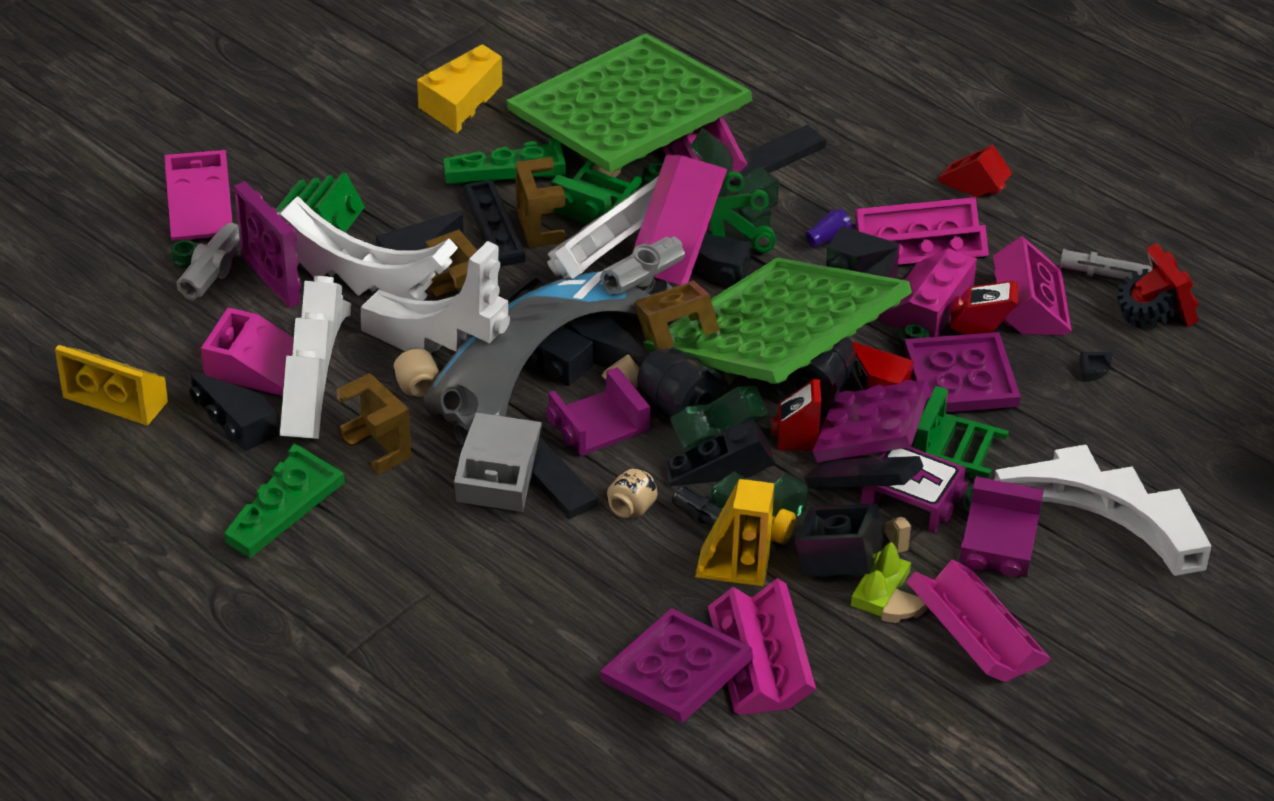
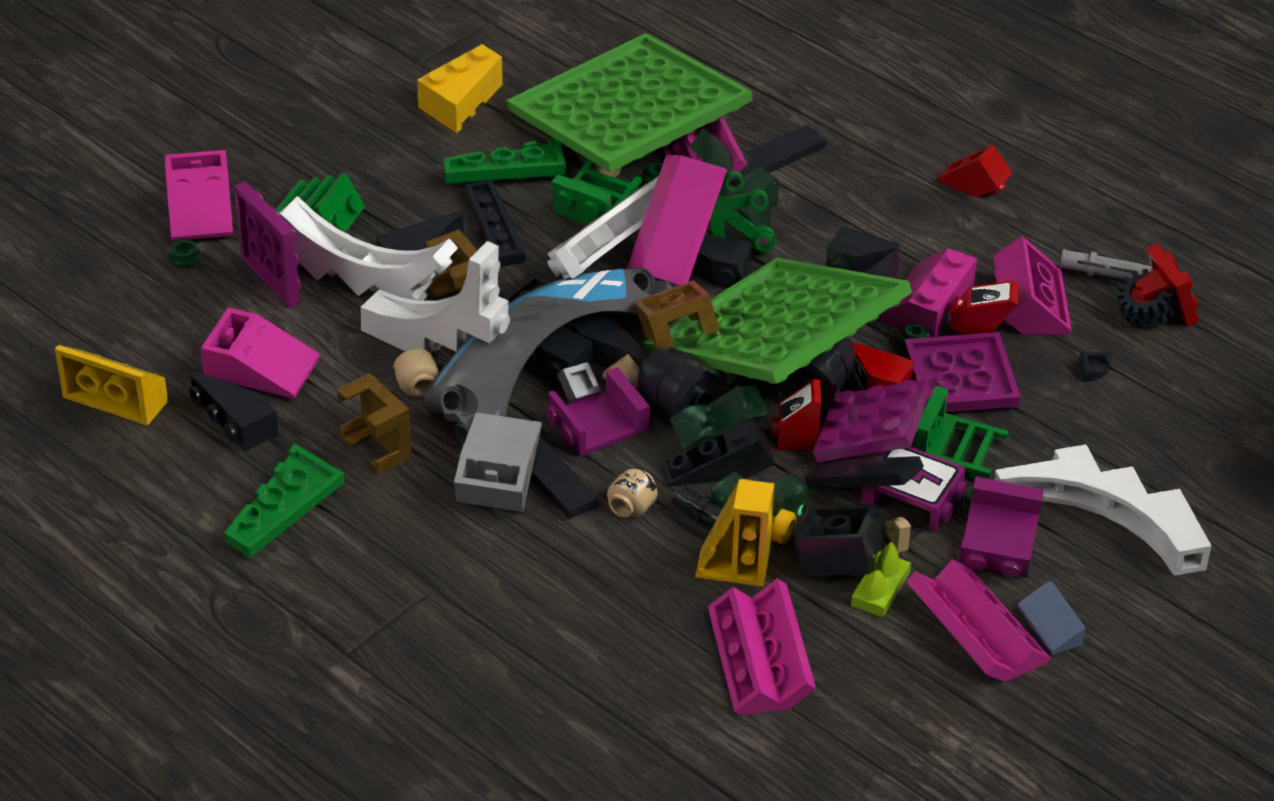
(210, 262): light grey piece -> none
(312, 348): white arch -> none
(534, 202): pearl gold panel -> none
(578, 382): none -> dark grey plate
(642, 265): light grey piece -> none
(676, 665): magenta plate -> none
(827, 227): dark purple cone -> none
(903, 606): tan tile -> none
(927, 228): dark pink slope -> none
(1052, 619): none -> sand blue slope

